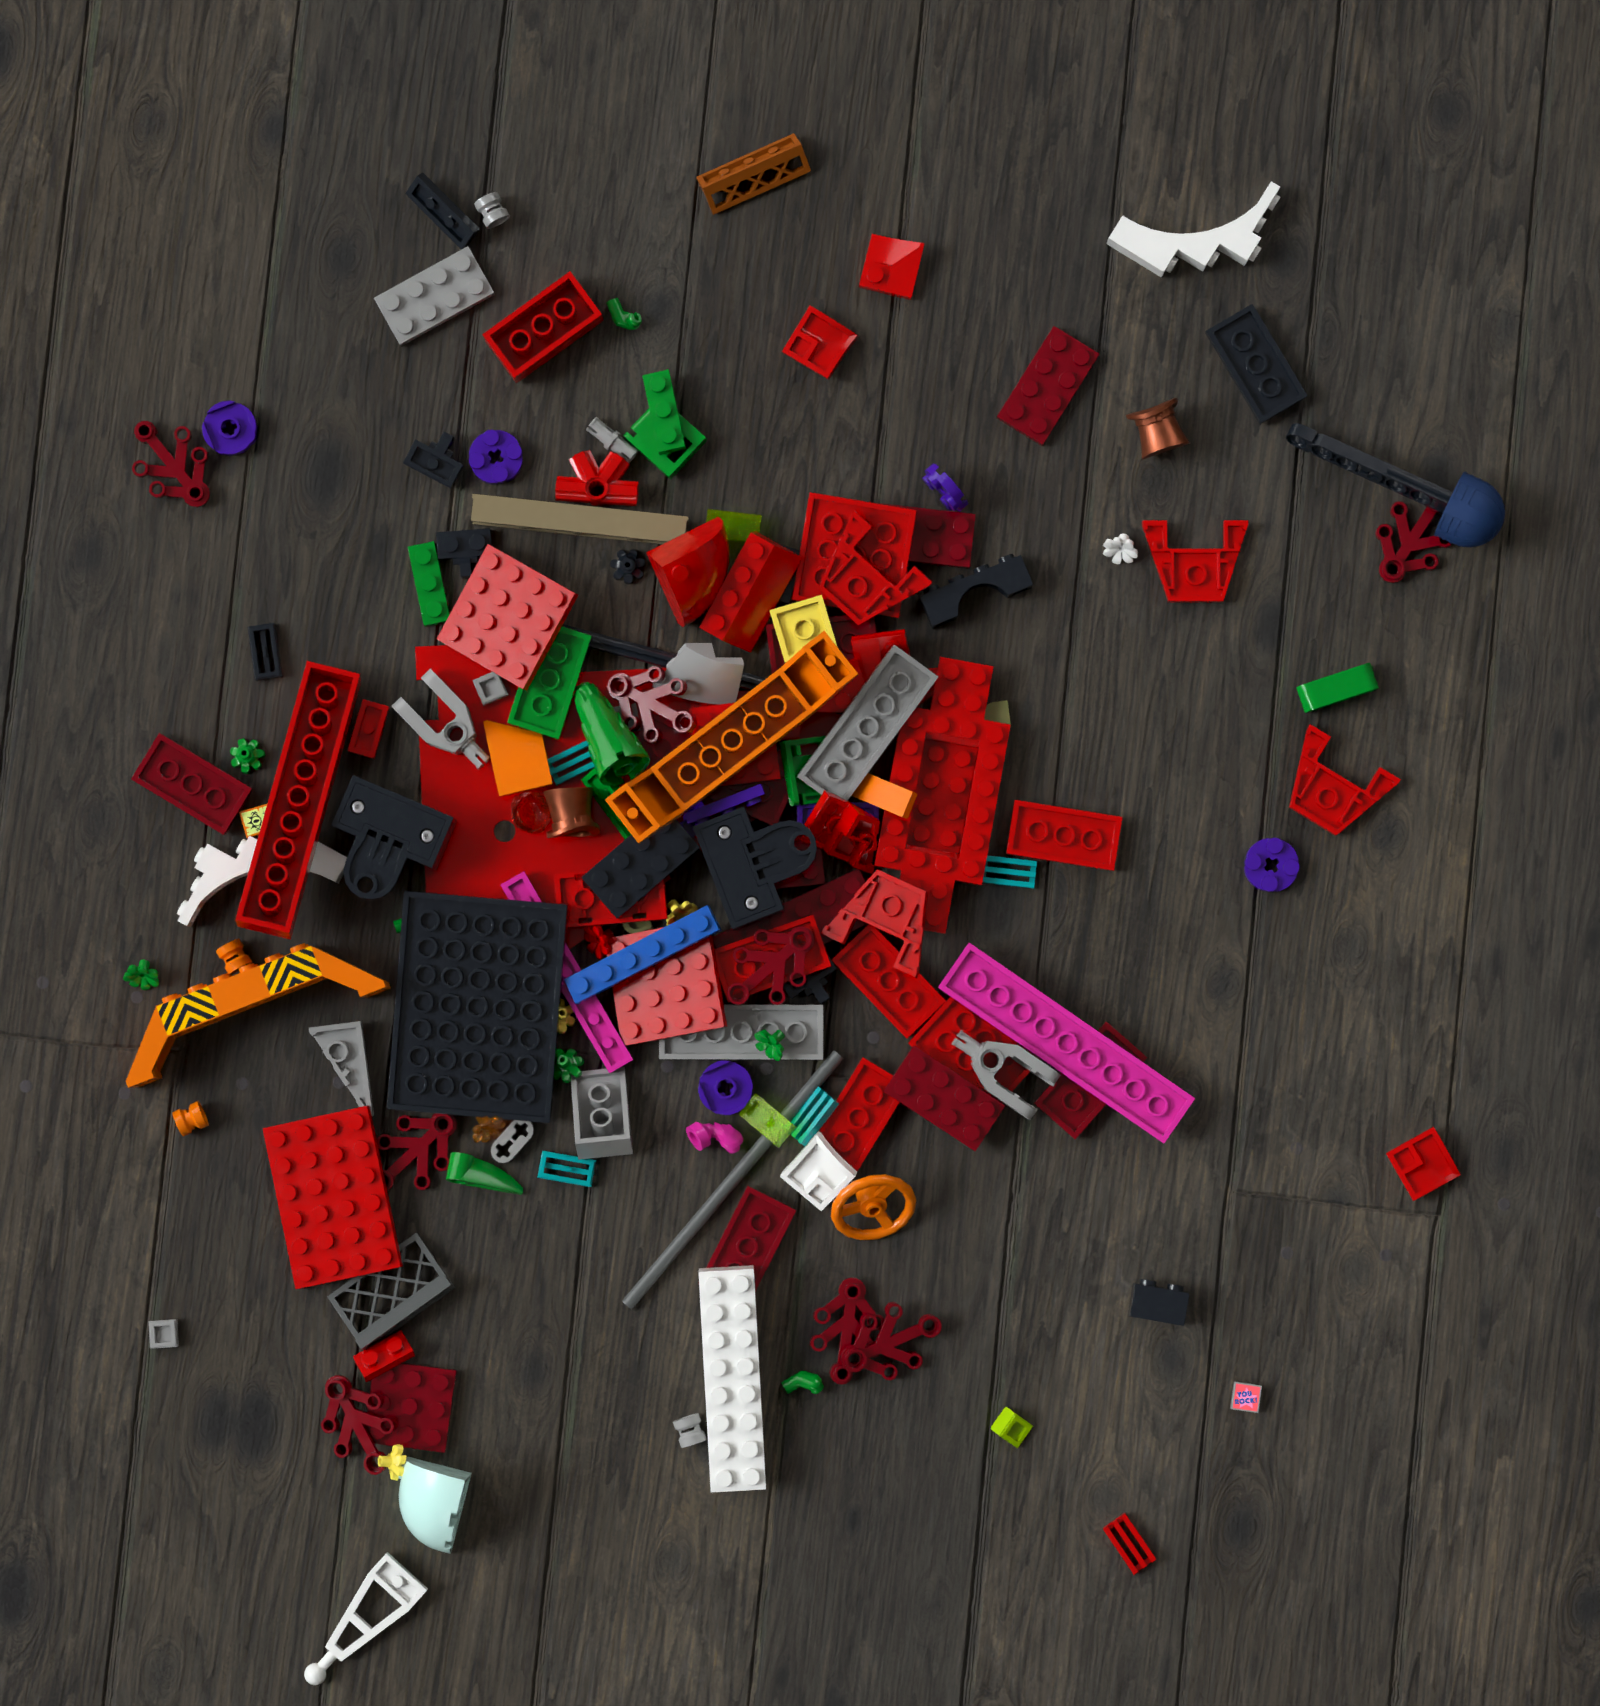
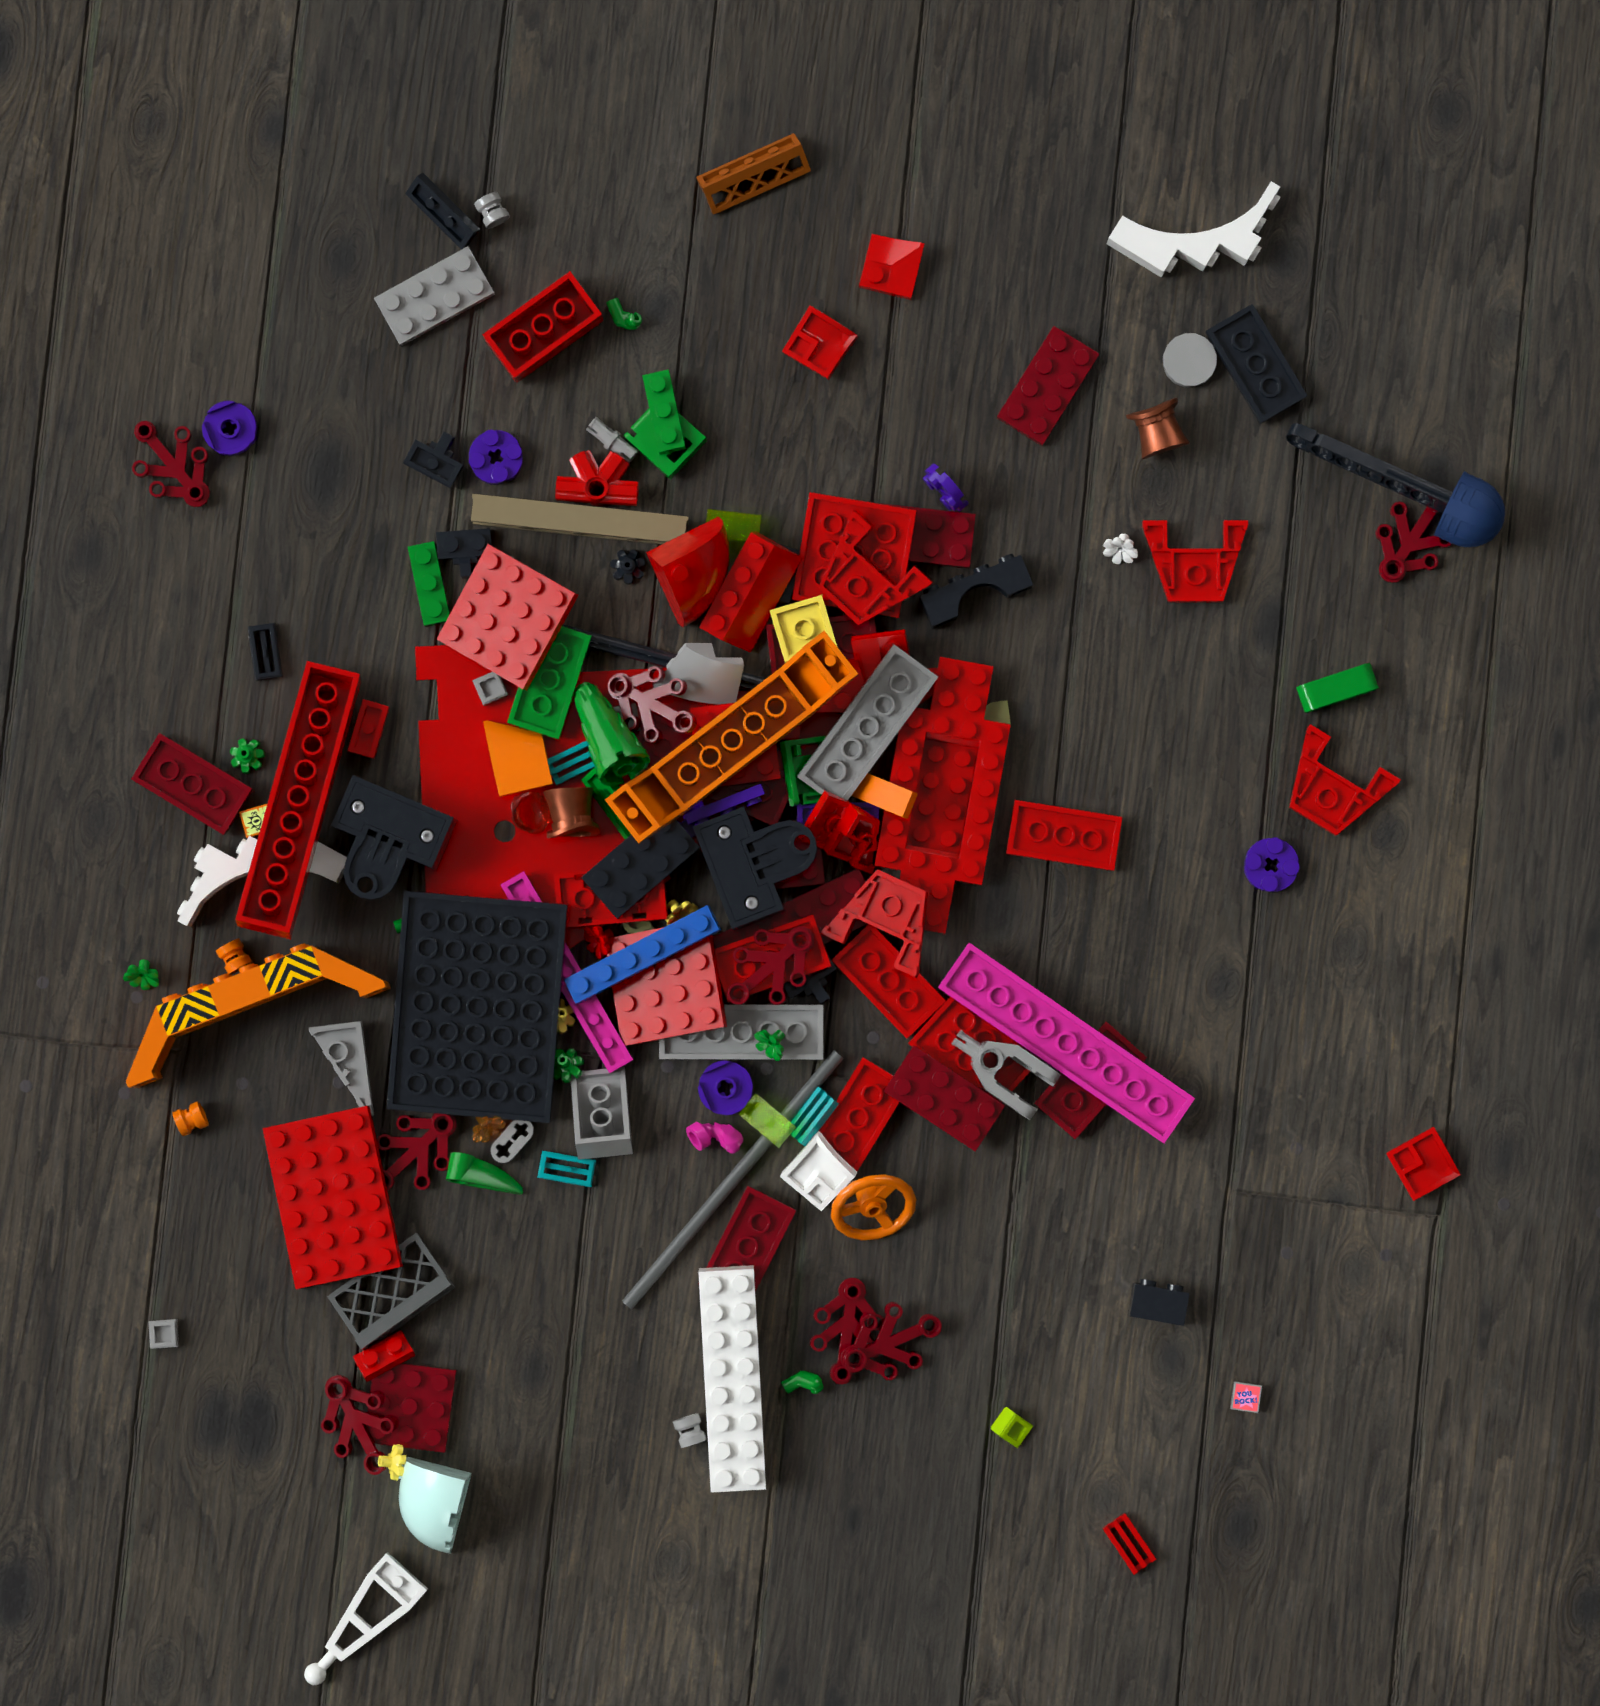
(462, 720): light grey piece -> none
(1031, 874): teal tile -> none
(1189, 360): none -> light grey tile

